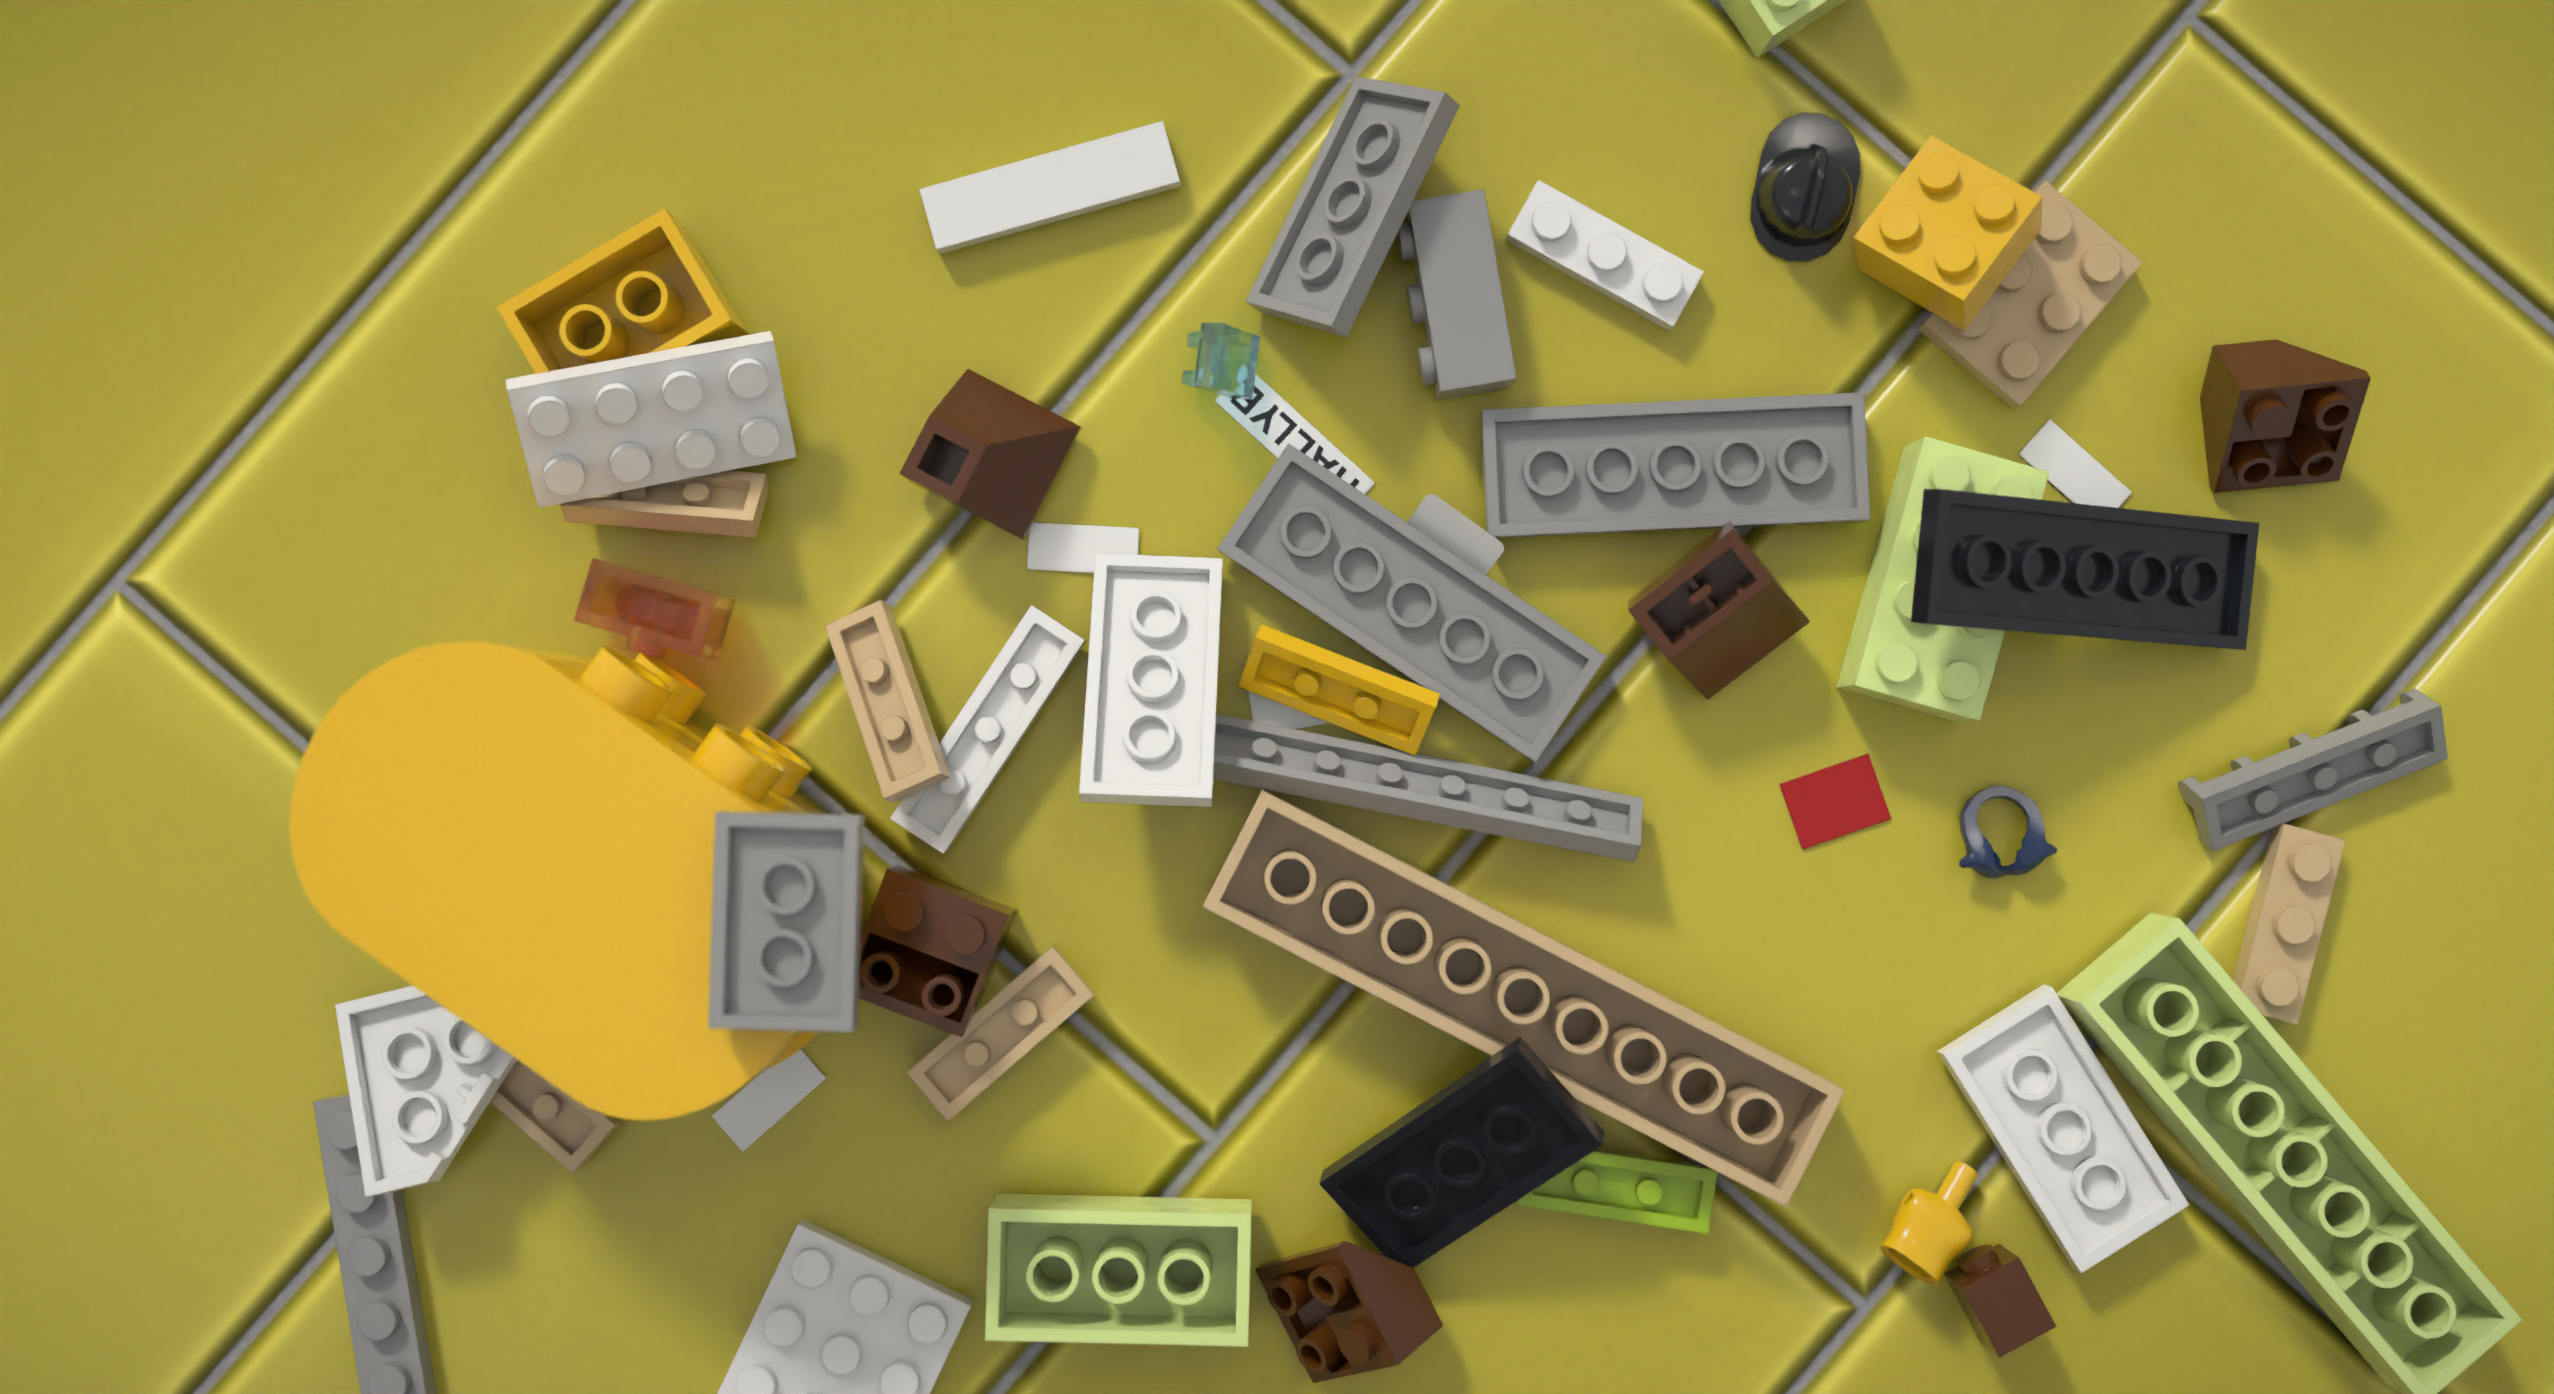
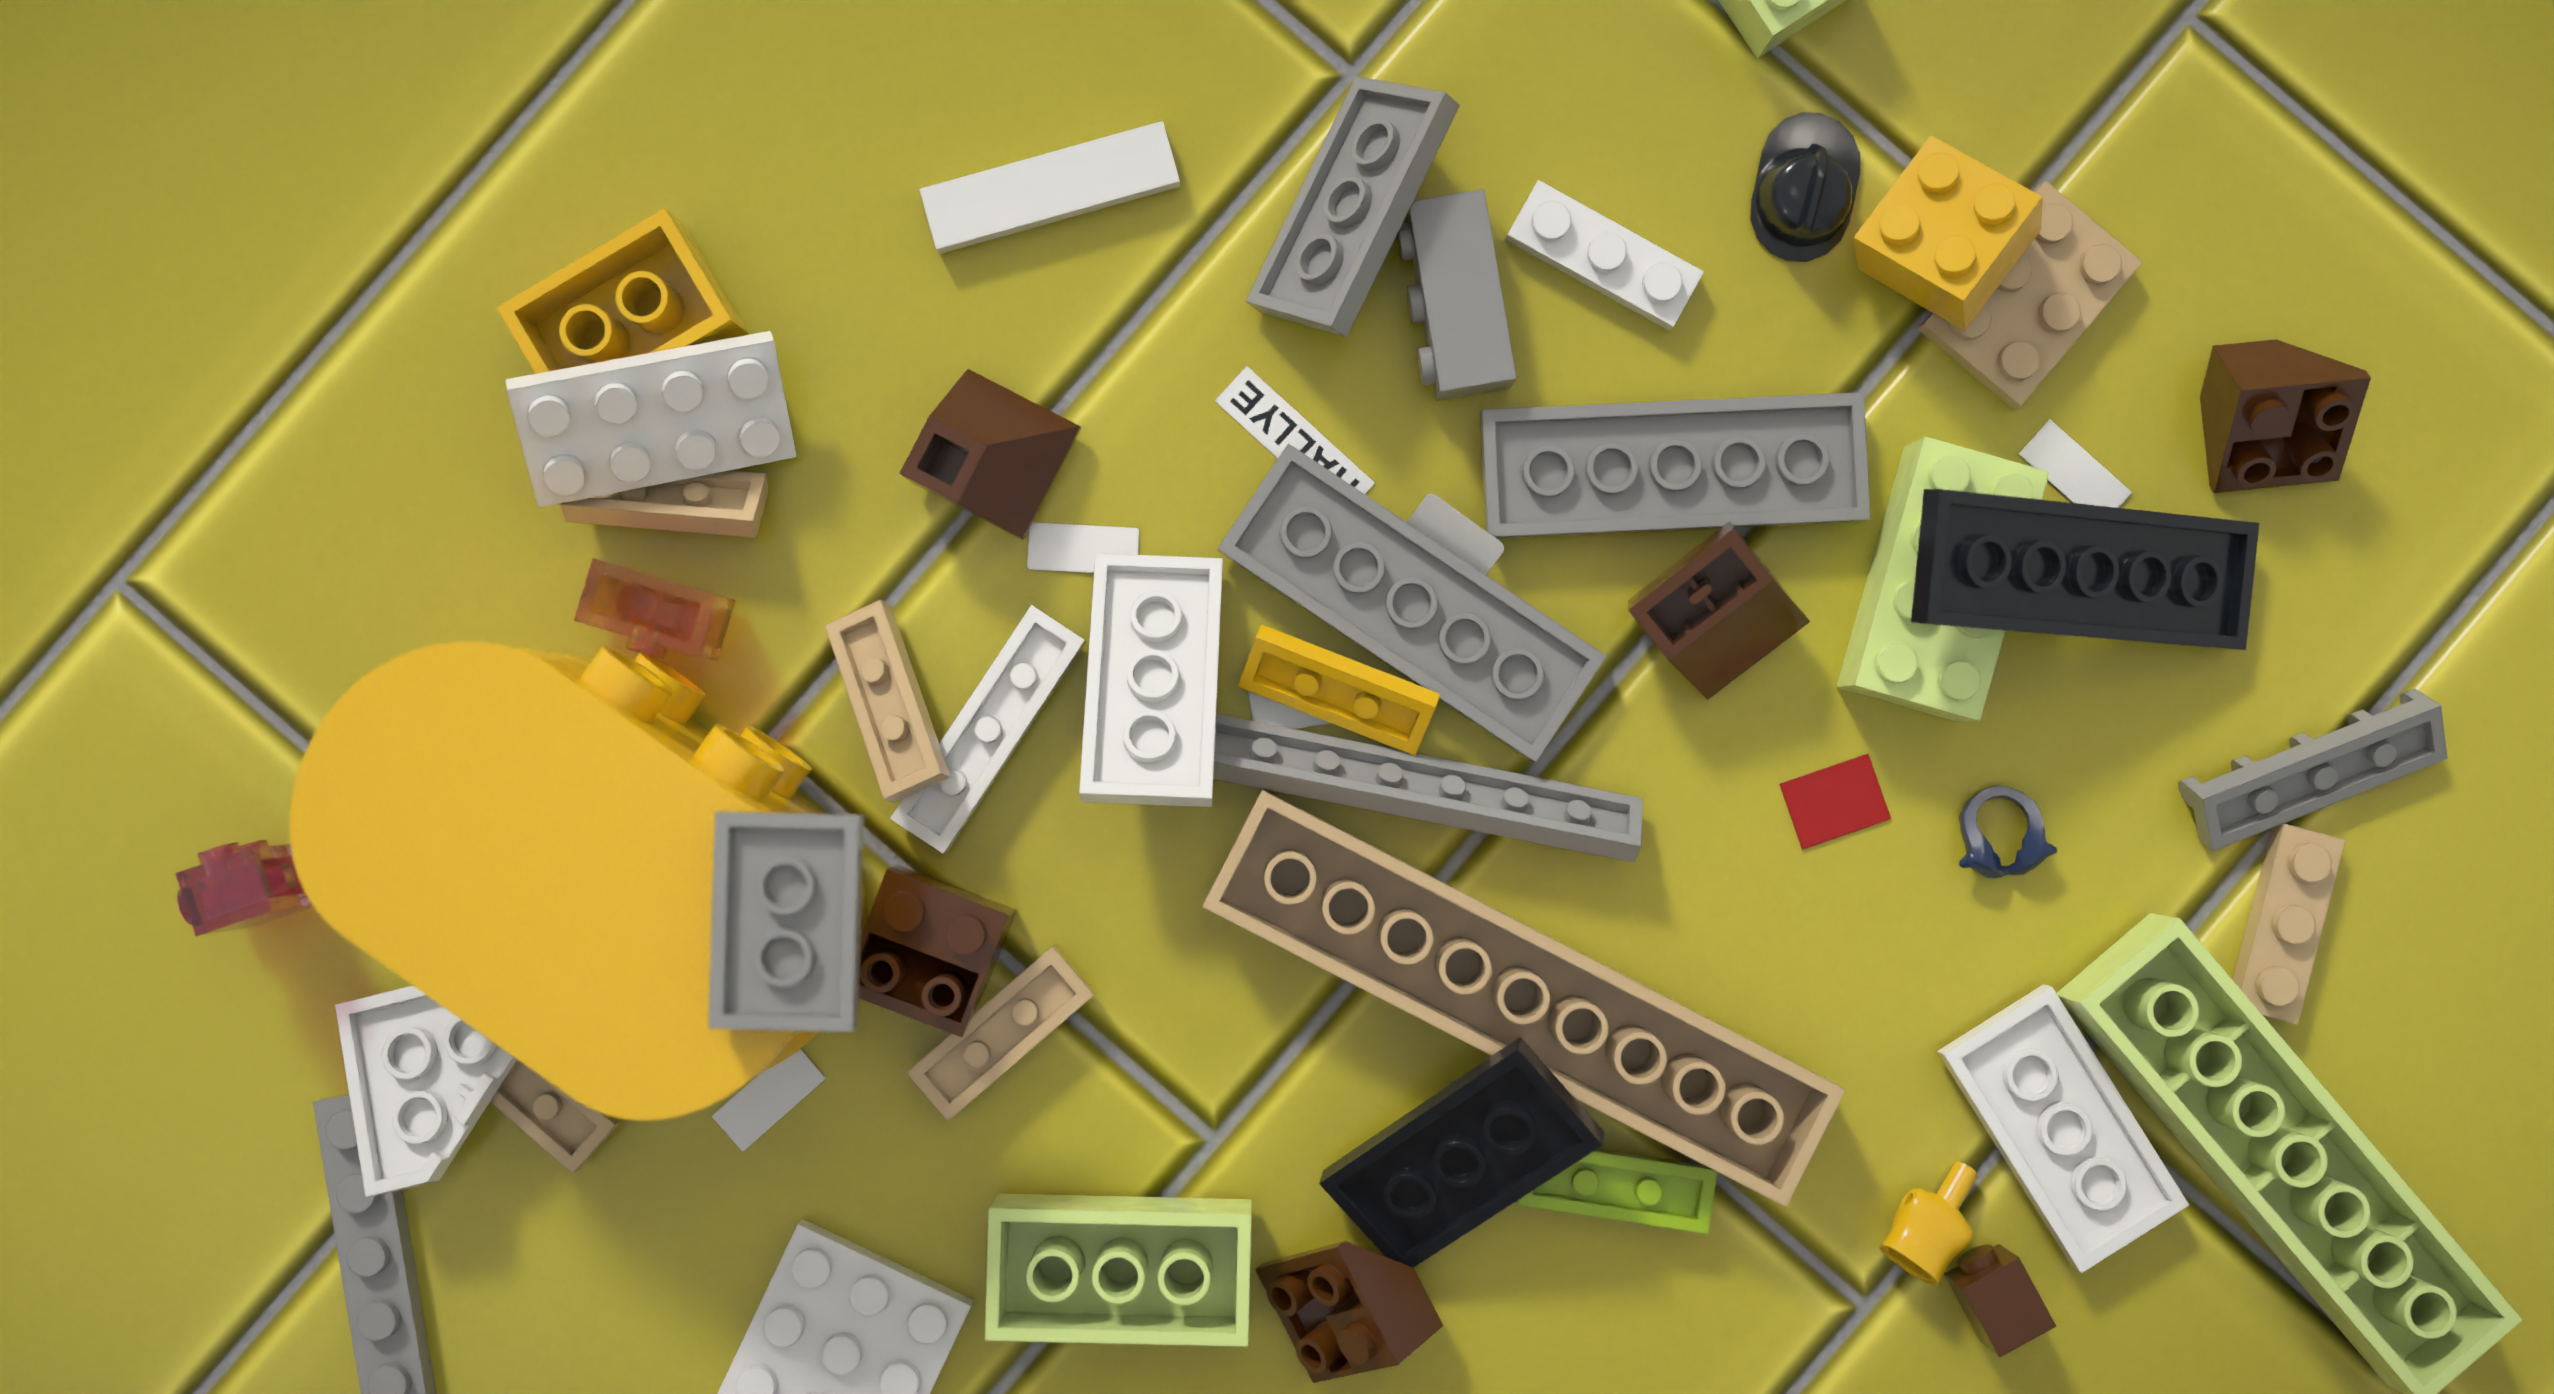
(240, 887): none -> clear pink brick
(1224, 360): clear light blue tile -> none

